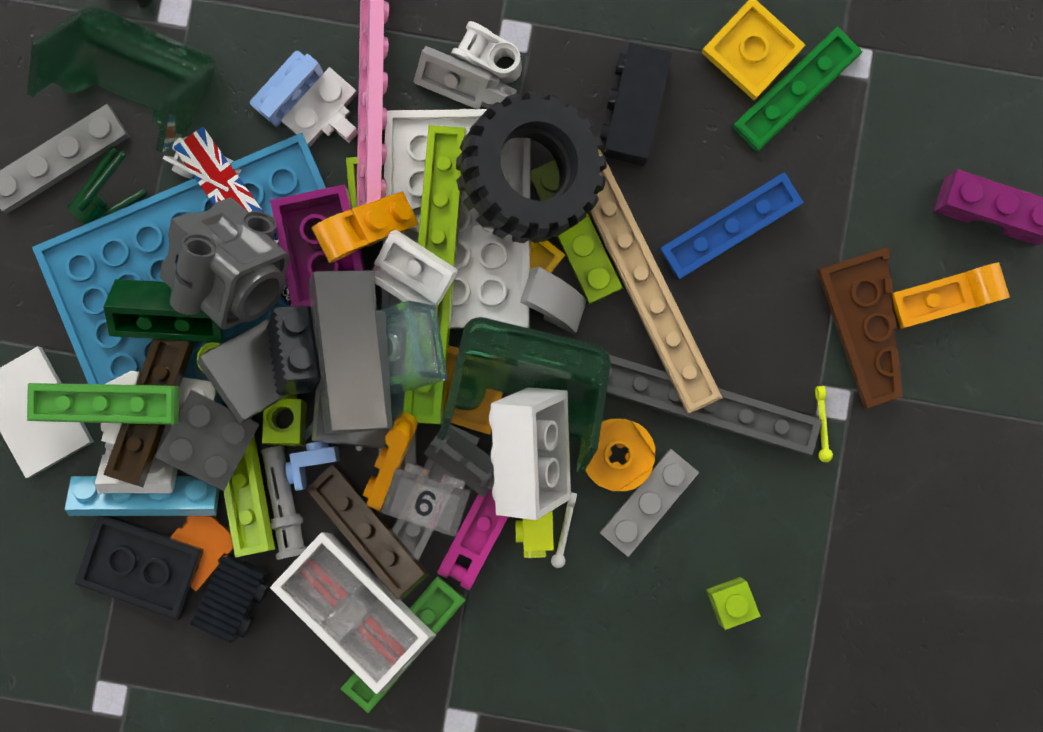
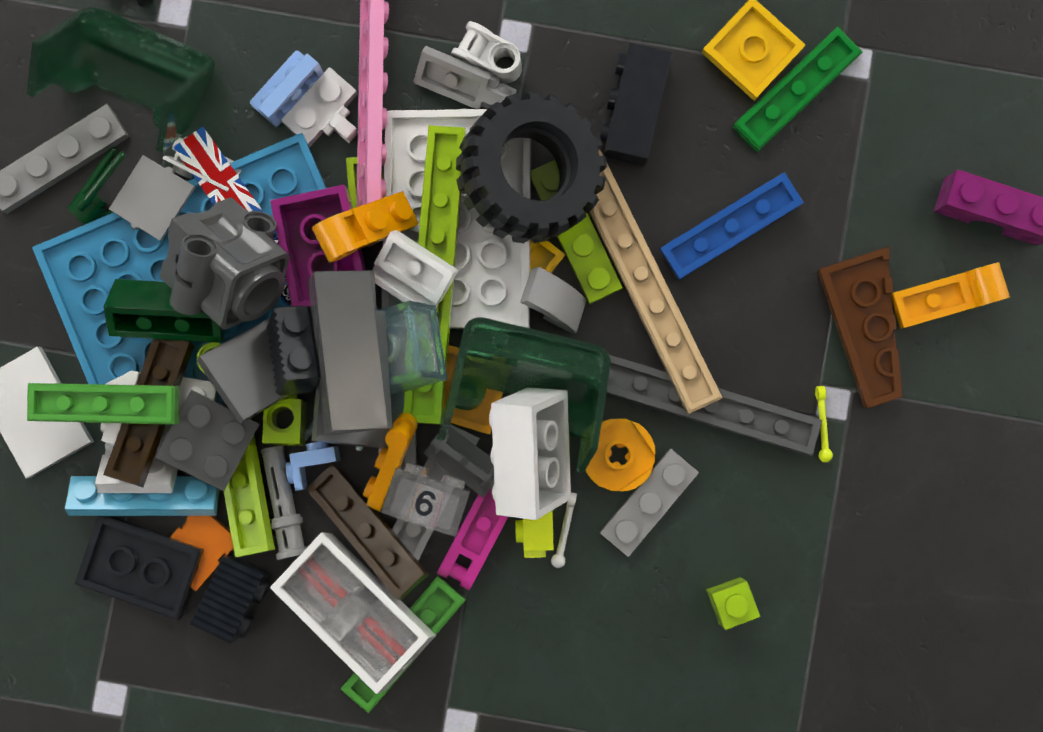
(152, 197): none -> light grey piece

